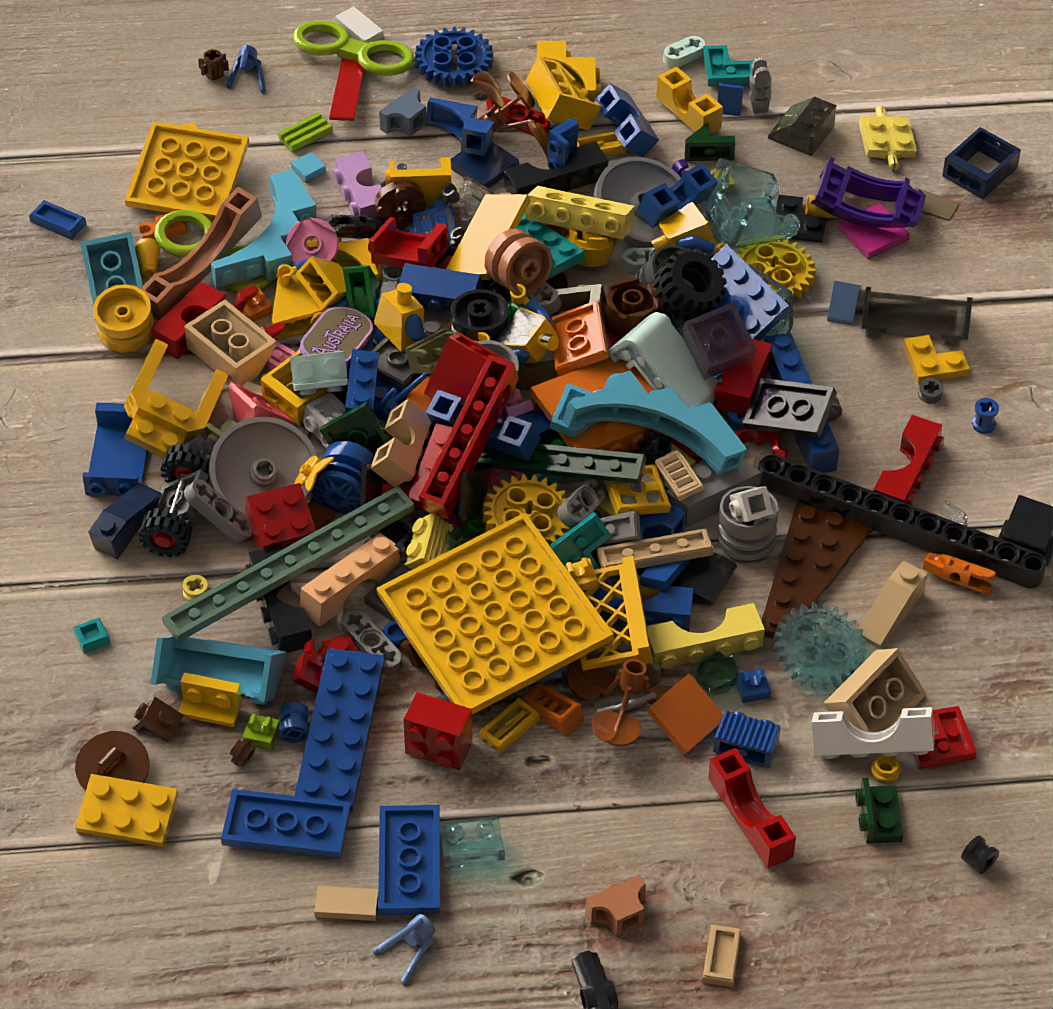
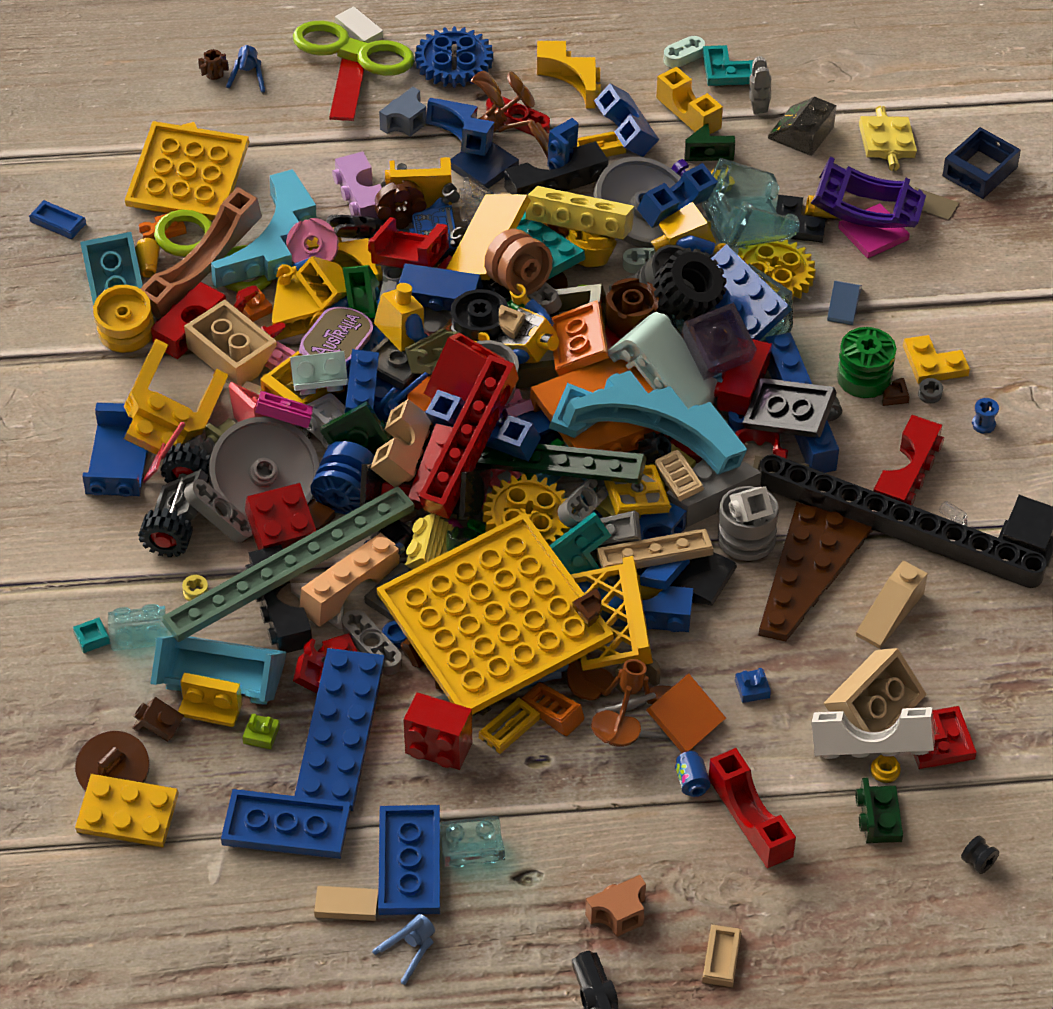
(122, 520): dark blue slope -> none
(136, 627): none -> clear light blue bracket
(162, 452): none -> coral piece
(242, 752): reddish brown plate -> none
(284, 409): none -> dark pink plate
(293, 722): blue wheel -> none
(303, 129): lime tile -> none
(308, 167): medium azure tile -> none
(310, 469): yellow piece -> none
(510, 320): none -> tan tile
(559, 95): yellow wedge -> none
(583, 574): yellow tile -> none
(588, 607): none -> reddish brown tile
(692, 774): none -> blue brick
(717, 673): clear green hair -> none
(731, 98): blue slope -> none
(738, 632): light yellow arch -> none
(752, 737): blue brick -> none
(795, 646): clear light blue gear -> none
(866, 362): none -> green wheel
(896, 393): none -> reddish brown tile
(915, 317): clear smoke windscreen -> none
(959, 572): orange hinge -> none

